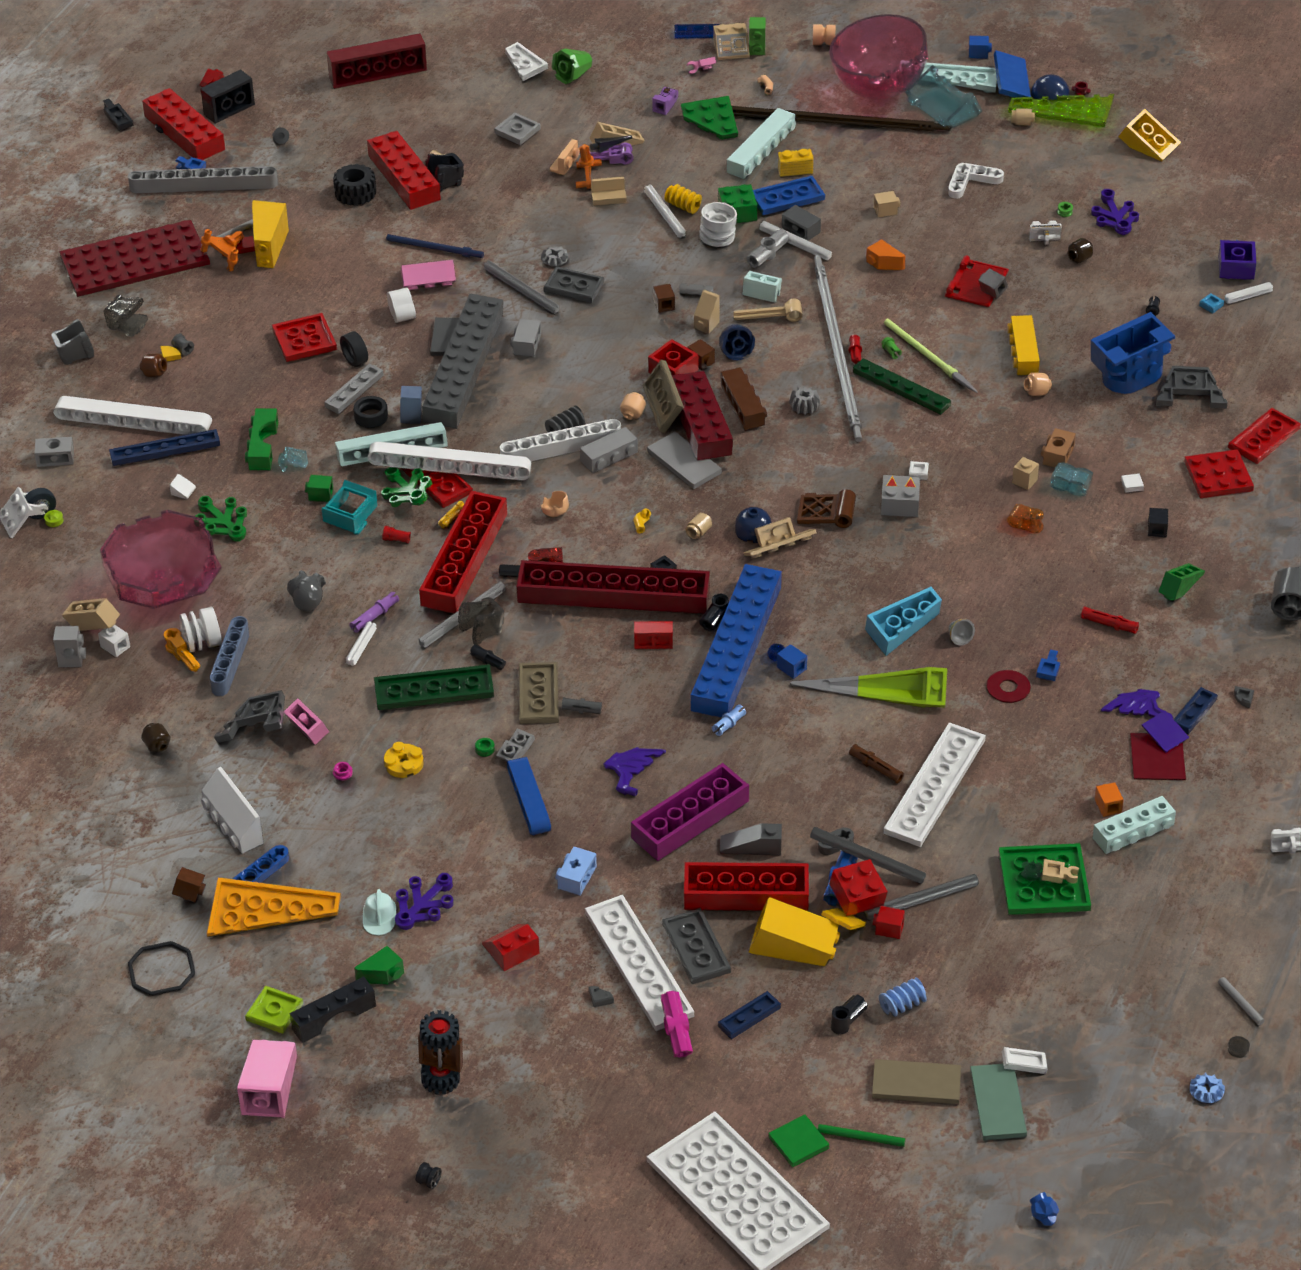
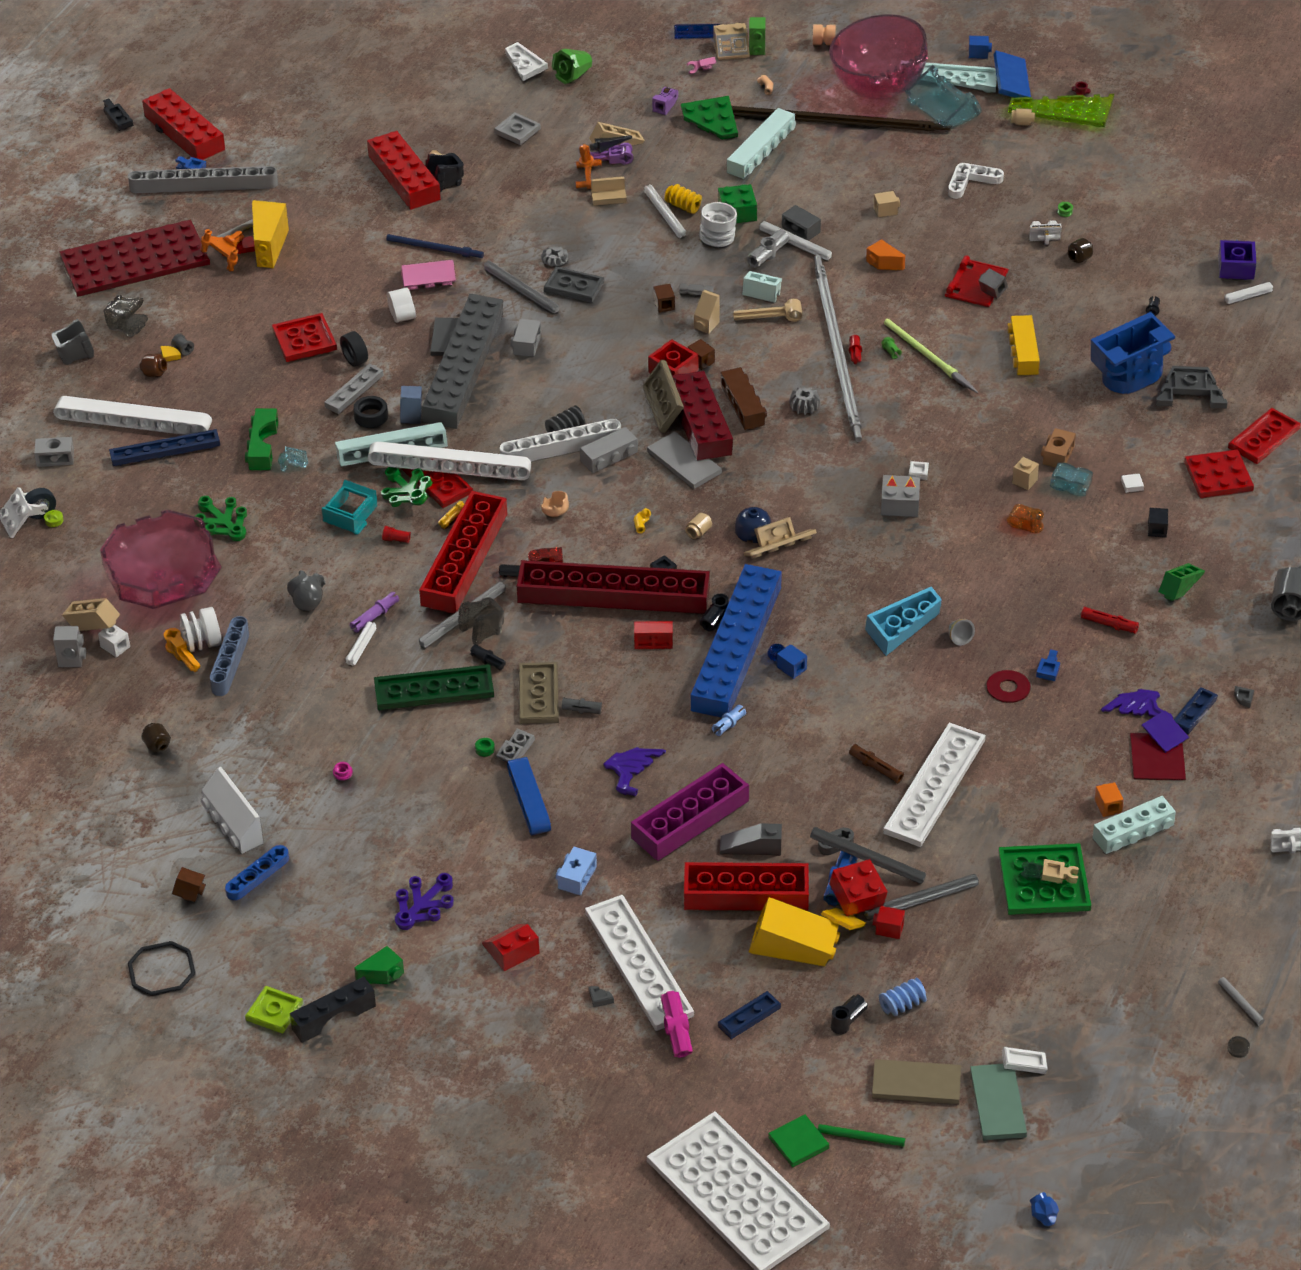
(181, 487): white slope -> none
(211, 76): red bracket -> none
(227, 96): black brick -> none
(256, 709): dark grey wing -> none
(256, 905): light orange wing -> none
(267, 1078): bright pink slope -> none
(280, 135): dark grey plate -> none
(306, 721): bright pink brick -> none
(319, 488): green brick -> none
(354, 184): black tyre -> none
(377, 60): dark red brick -> none
(379, 913): light aqua piece -> none
(403, 751): yellow plate -> none
(428, 1175): black wheel -> none
(440, 1052): plate -> none
(566, 158): light nougat bracket -> none
(632, 405): light nougat head -> none
(696, 946): dark grey tile -> none
(736, 341): dark blue cylinder -> none
(787, 194): blue plate -> none
(795, 162): yellow brick -> none
(840, 509): reddish brown piece -> none
(902, 386): dark green plate -> none
(910, 687): lime plate -> none
(1037, 384): light nougat head -> none
(1050, 86): dark blue piece -> none
(1121, 225): dark purple plant -> none
(1149, 136): yellow slope -> none
(1200, 1093): light blue gear -> none
(1211, 303): dark azure tile -> none

